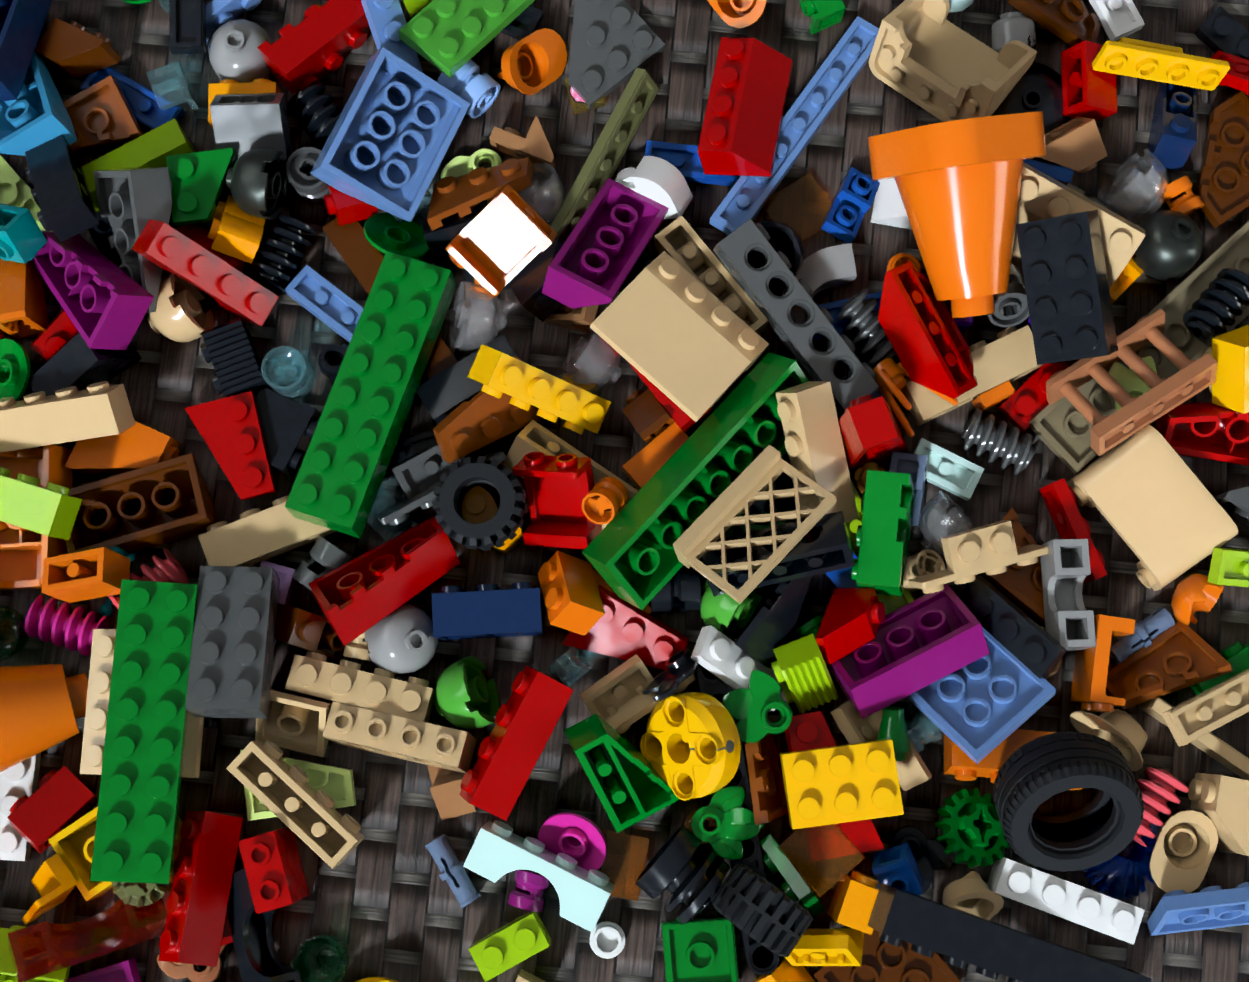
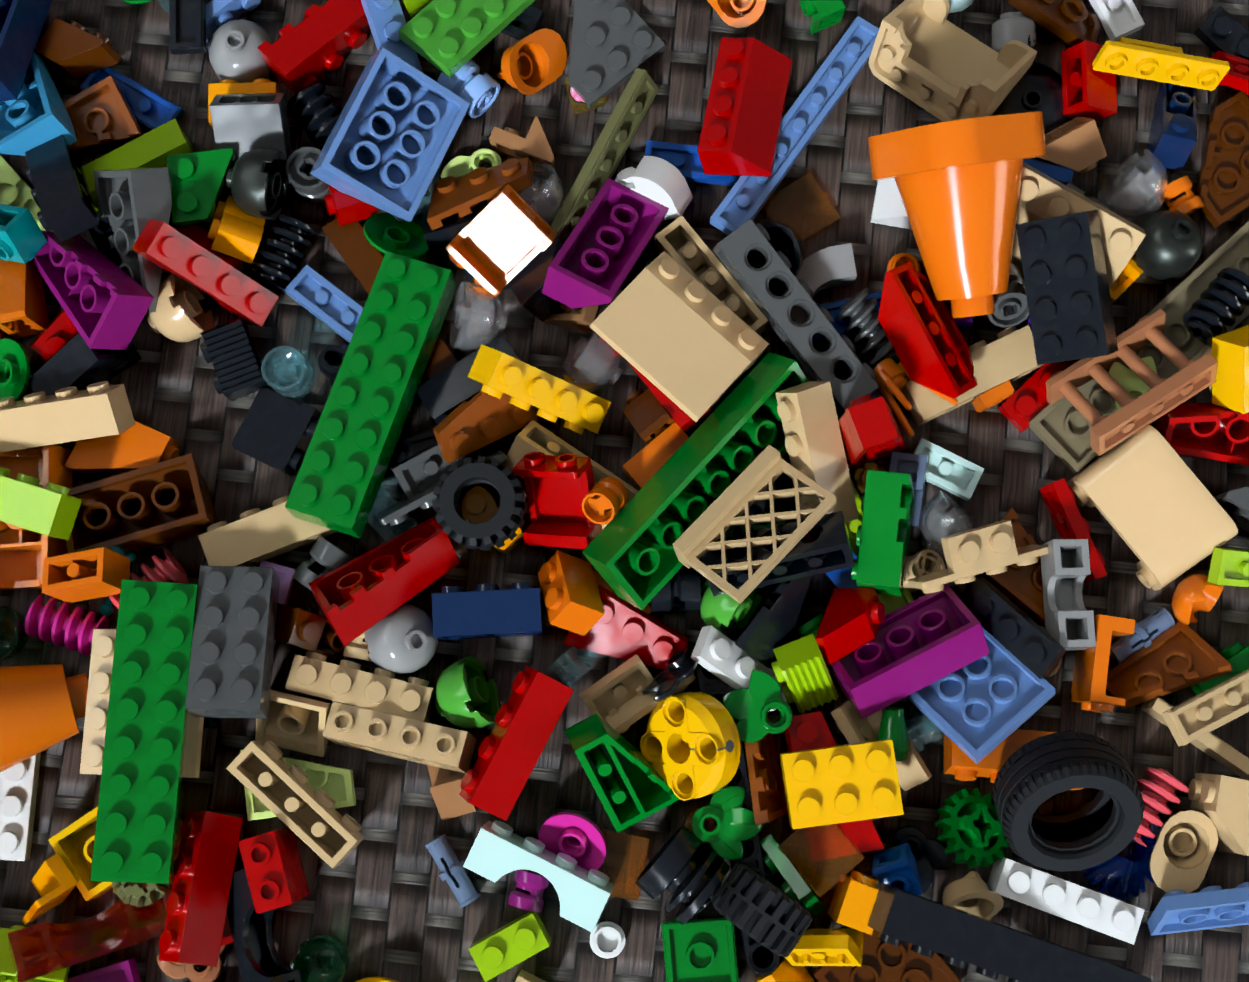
(51, 808): red brick -> none
(172, 86): clear light blue panel -> none
(237, 442): red wing -> none
(850, 205): blue slope -> none
(998, 442): dark grey piece -> none
(1118, 729): tan piece -> none

